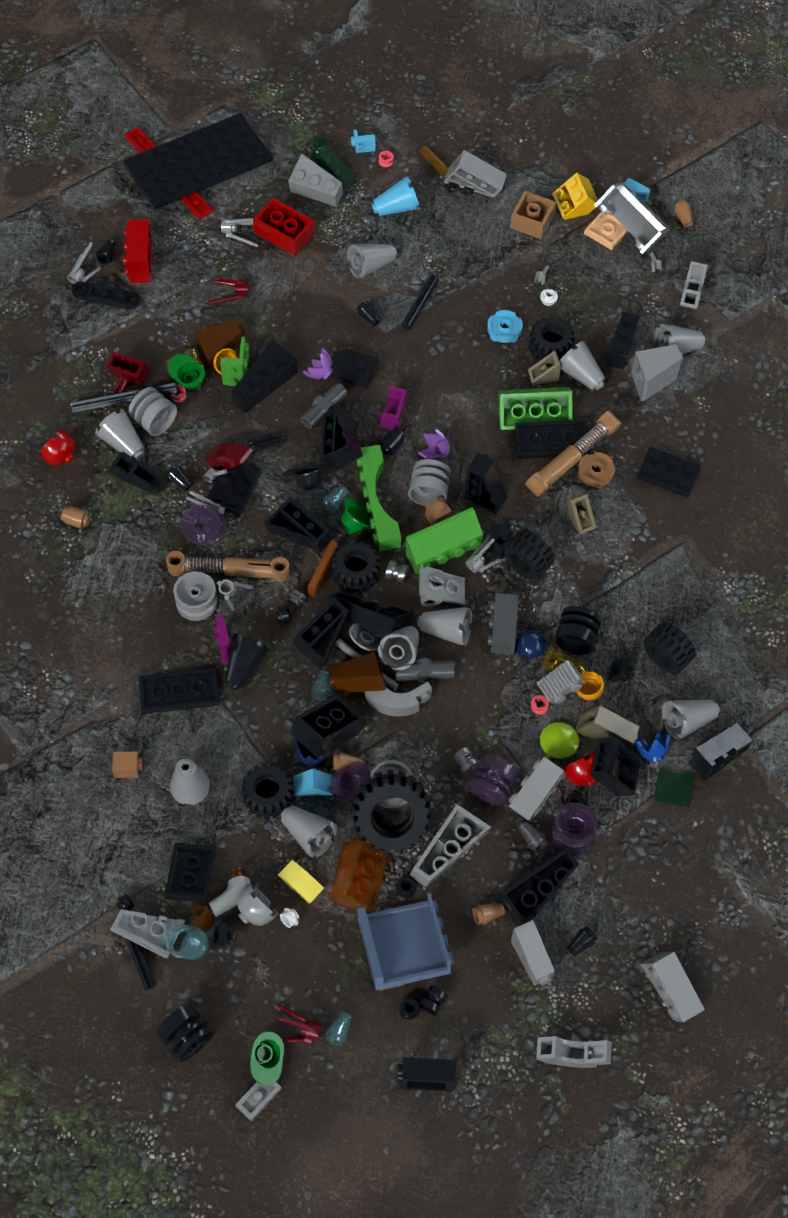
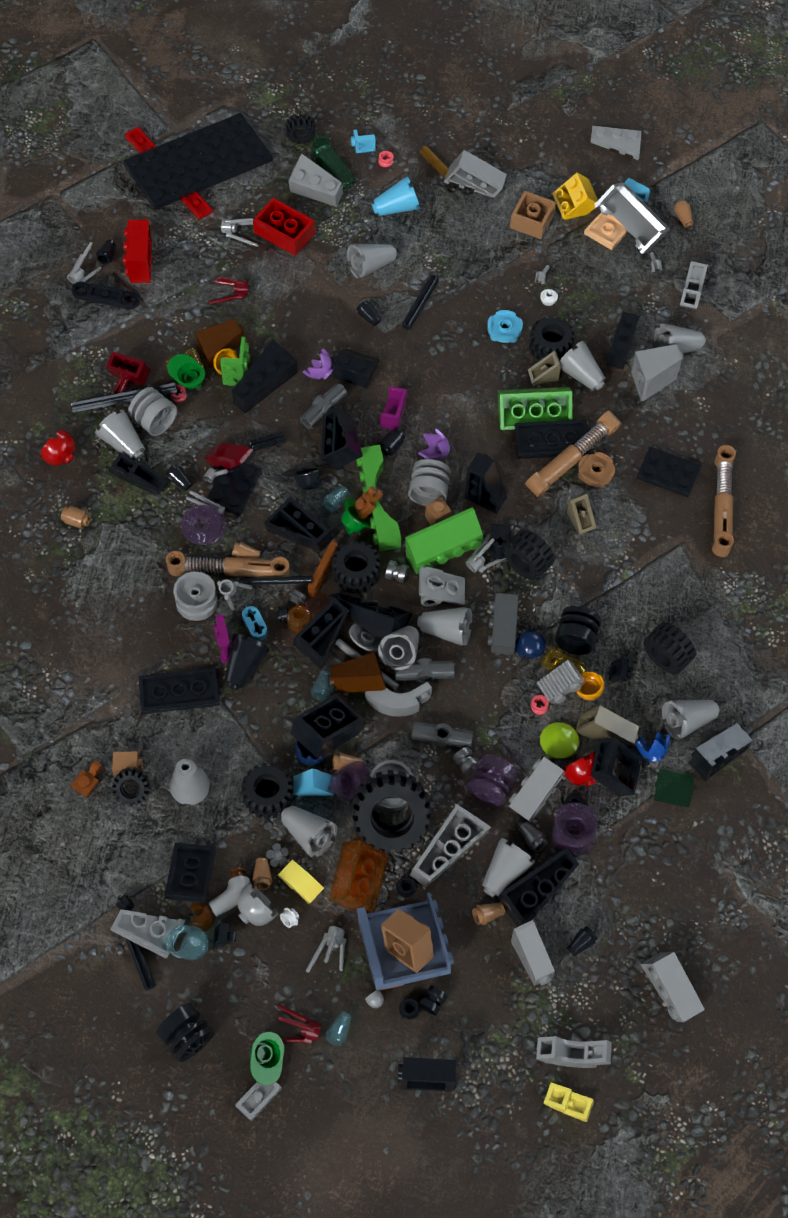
(87, 782): none -> dark orange plate
(122, 795): none -> black tyre
(244, 551): none -> medium nougat cone
(258, 621): none -> medium azure beam
(262, 876): none -> medium nougat cone
(276, 580): none -> black bar
(277, 855): none -> dark grey plant
(298, 618): none -> clear orange head
(300, 122): none -> black tyre
(334, 939): none -> light grey plant
(366, 502): none -> dark orange plate
(375, 999): none -> light grey hinge
(407, 940): none -> medium nougat brick
(429, 733): none -> dark grey piece
(505, 868): none -> light grey cone
(568, 1102): none -> light yellow slope
(623, 140): none -> light grey wing
(723, 502): none -> medium nougat piece

